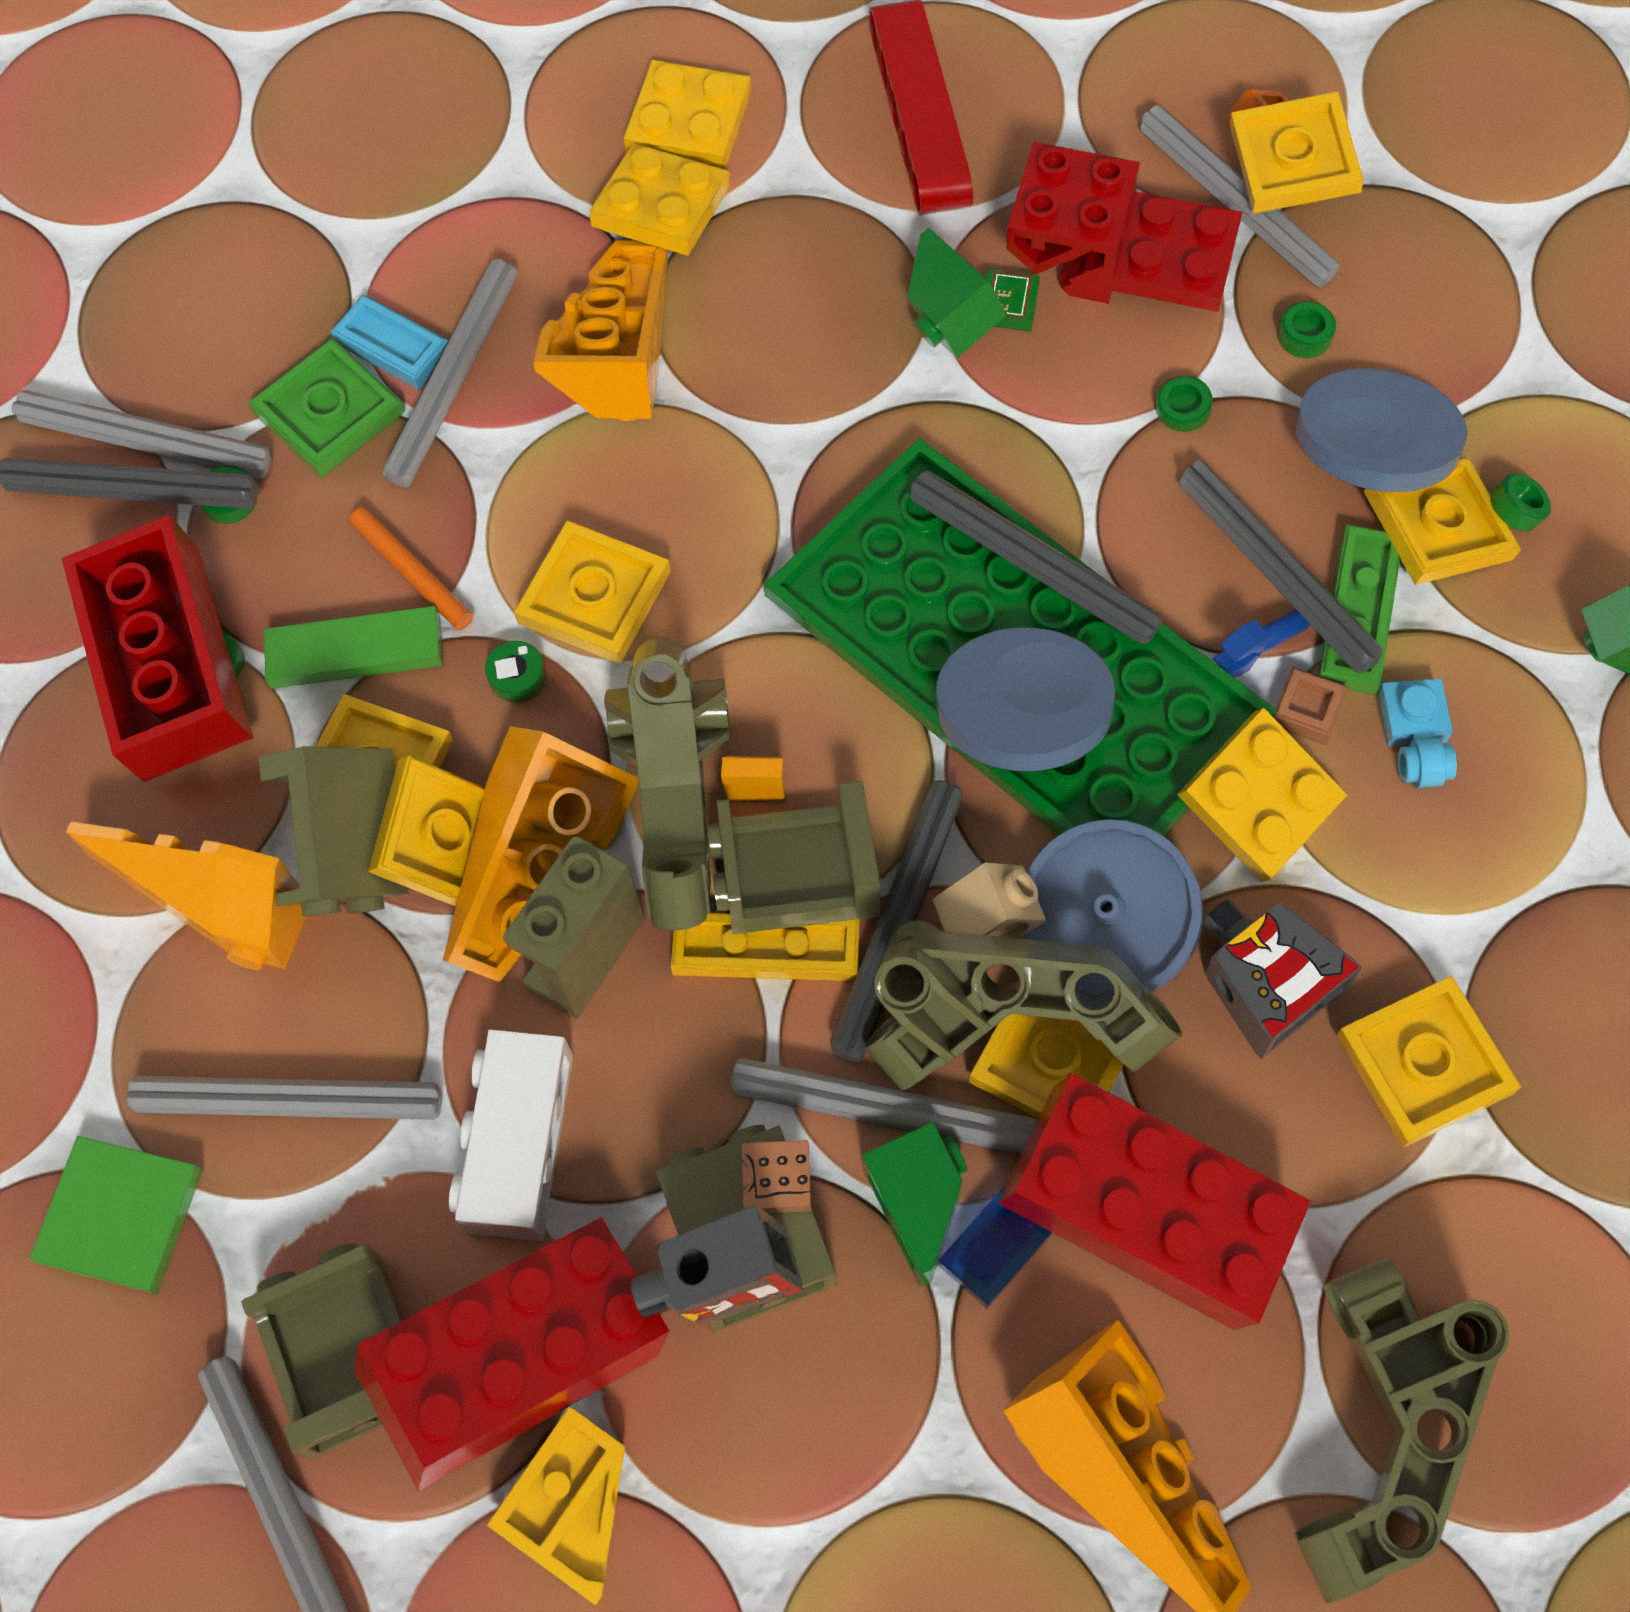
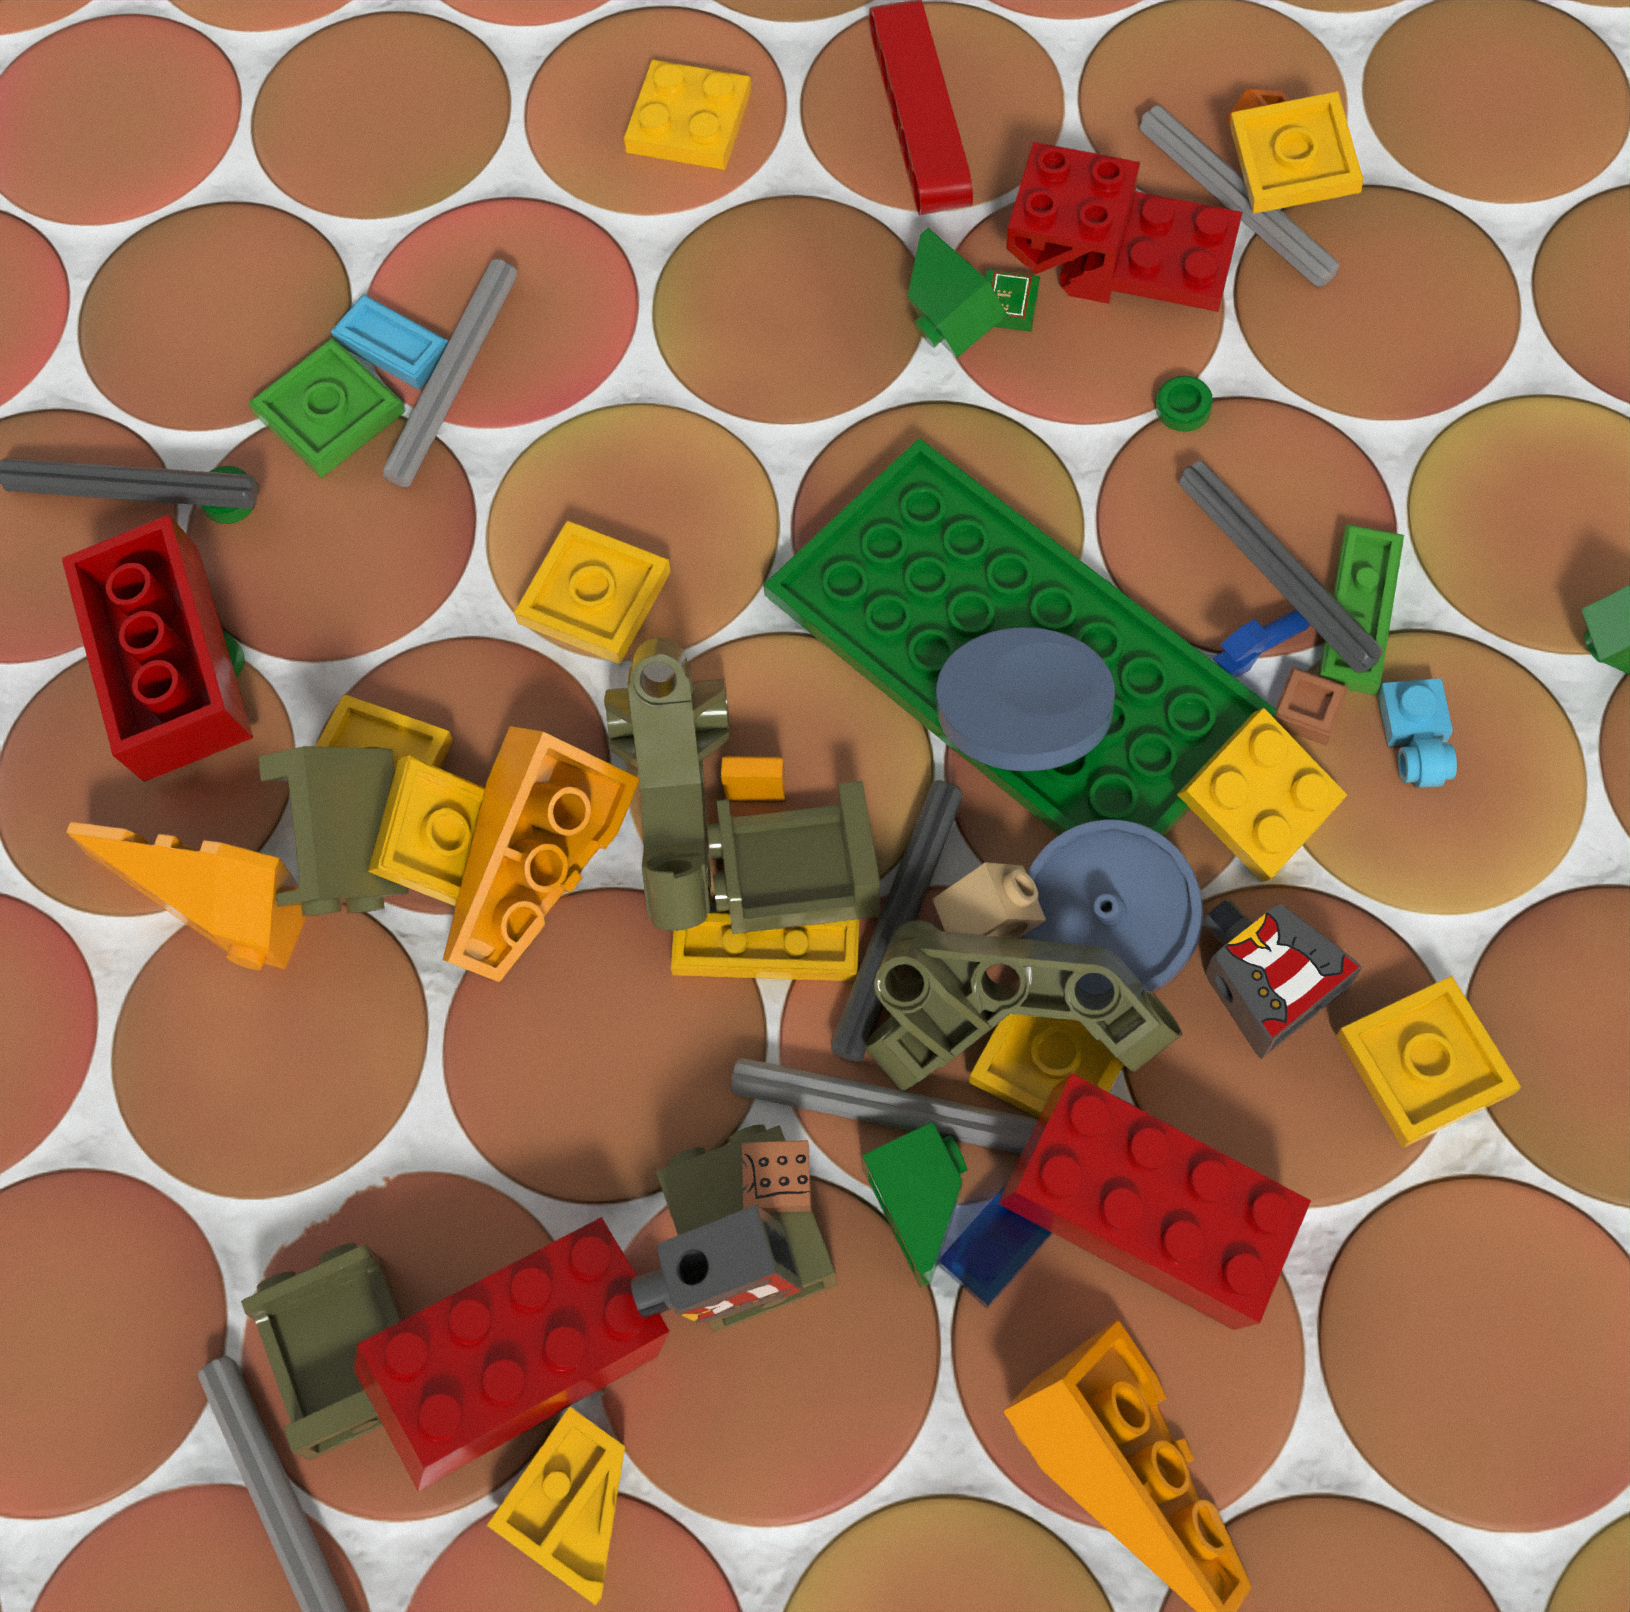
(116, 1215): bright green tile -> none
(141, 433): light grey axle -> none
(284, 1097): light grey axle -> none
(352, 647): bright green tile -> none
(411, 568): orange bar -> none
(512, 1135): white brick -> none
(515, 671): green tile -> none
(576, 925): olive panel -> none
(610, 335): light orange wedge -> none
(660, 199): yellow plate -> none
(1036, 557): dark grey axle -> none
(1306, 329): green tile -> none
(1380, 430): sand blue piece -> none
(1412, 1370): olive connector -> none
(1445, 526): yellow tile -> none
(1520, 502): green tile -> none

